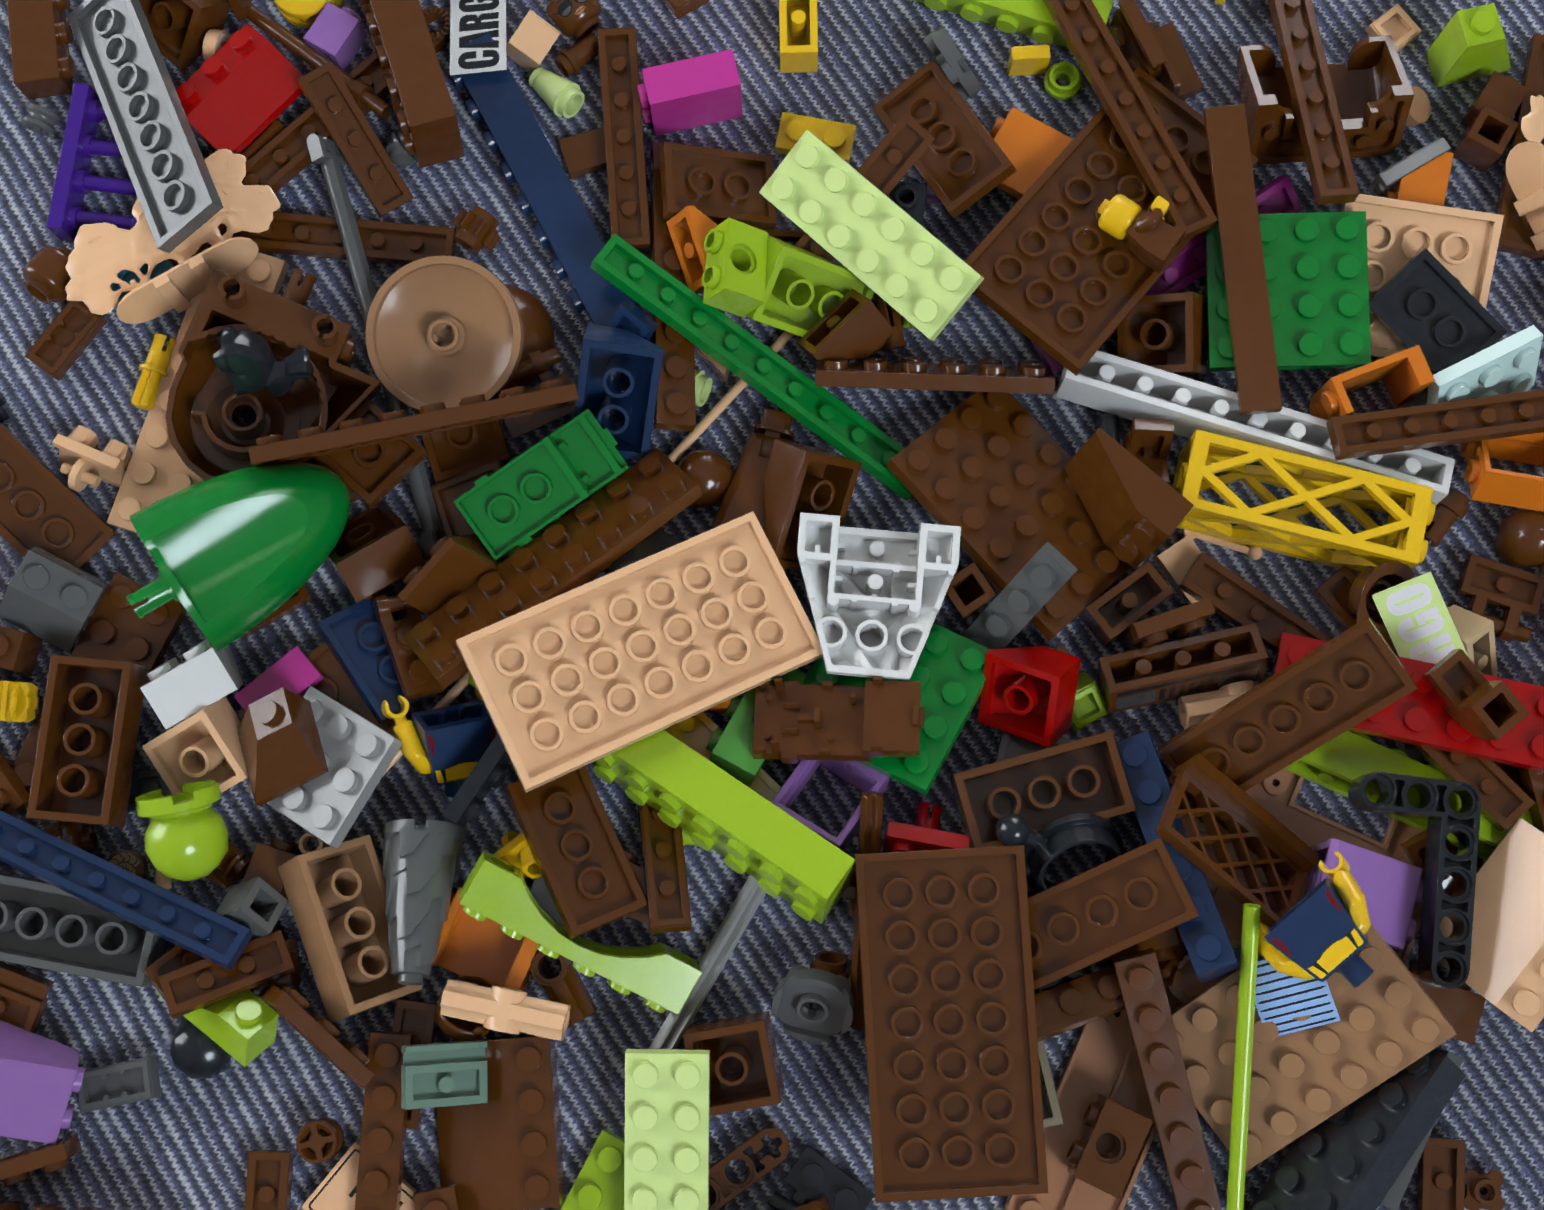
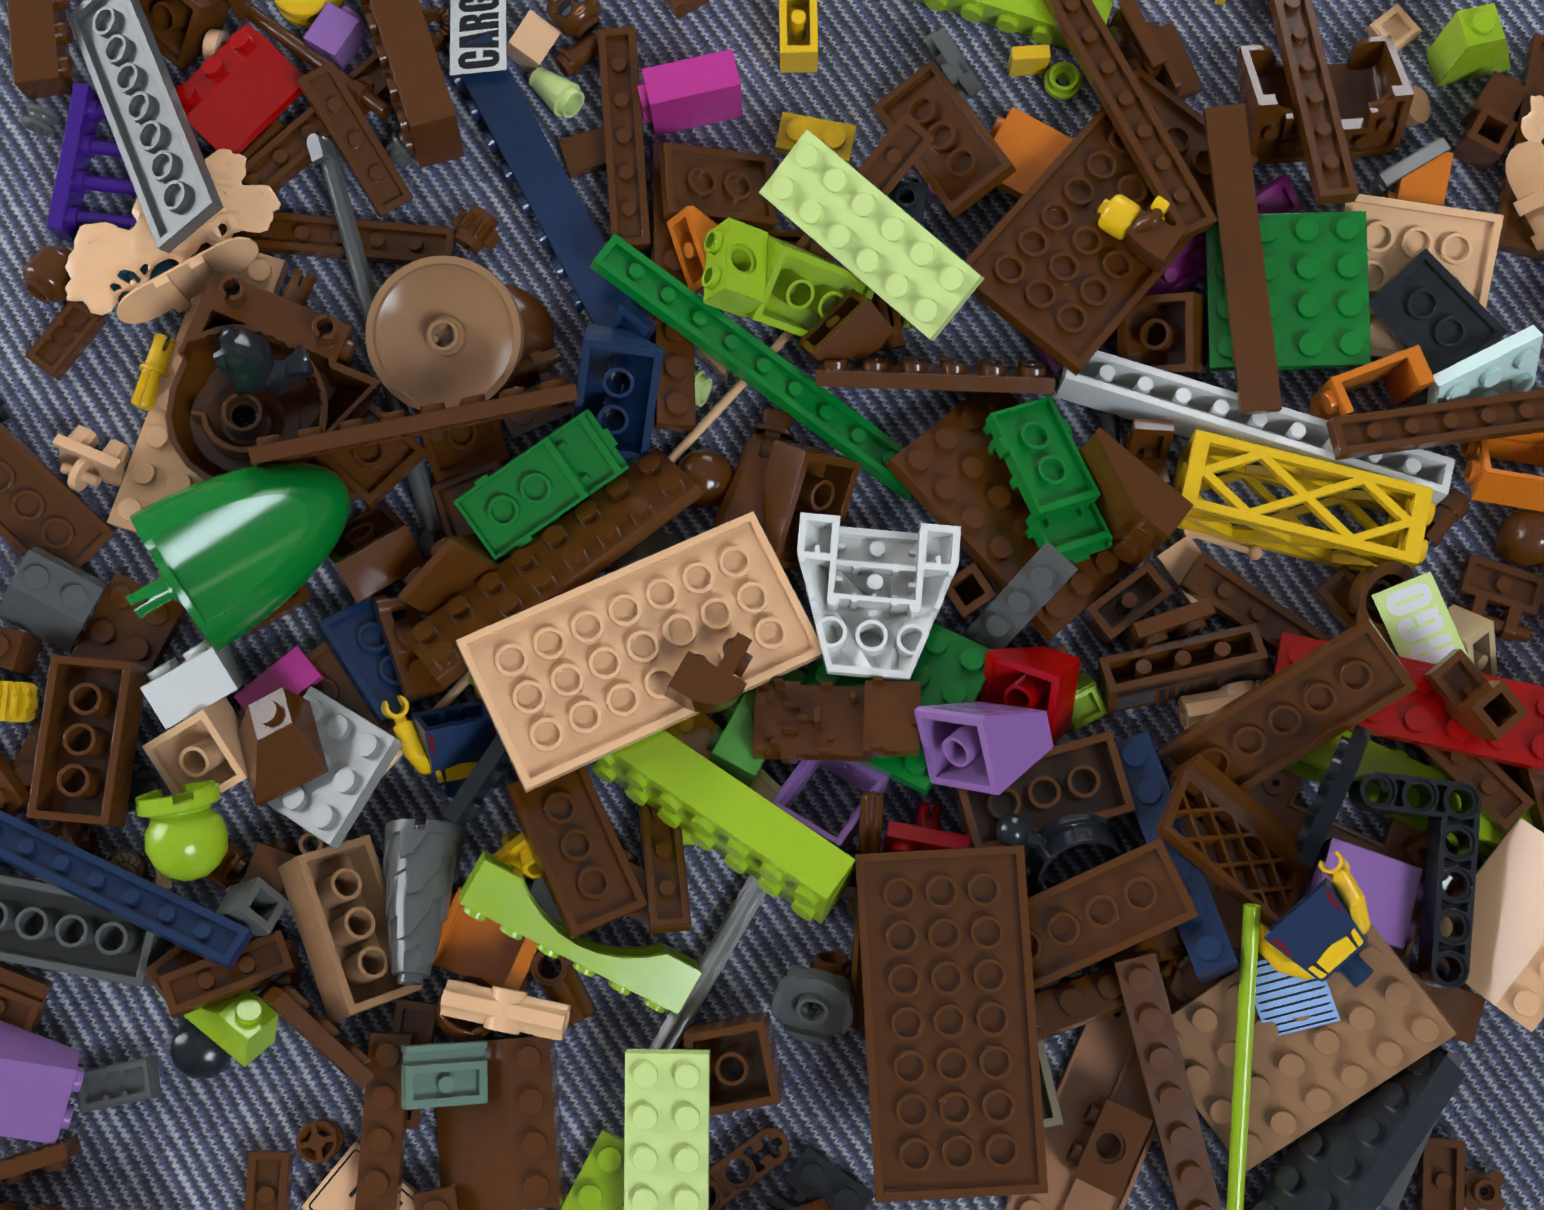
(711, 688): none -> reddish brown brick
(981, 743): none -> medium lavender slope
(1050, 478): none -> green piece
(1331, 794): none -> black plate

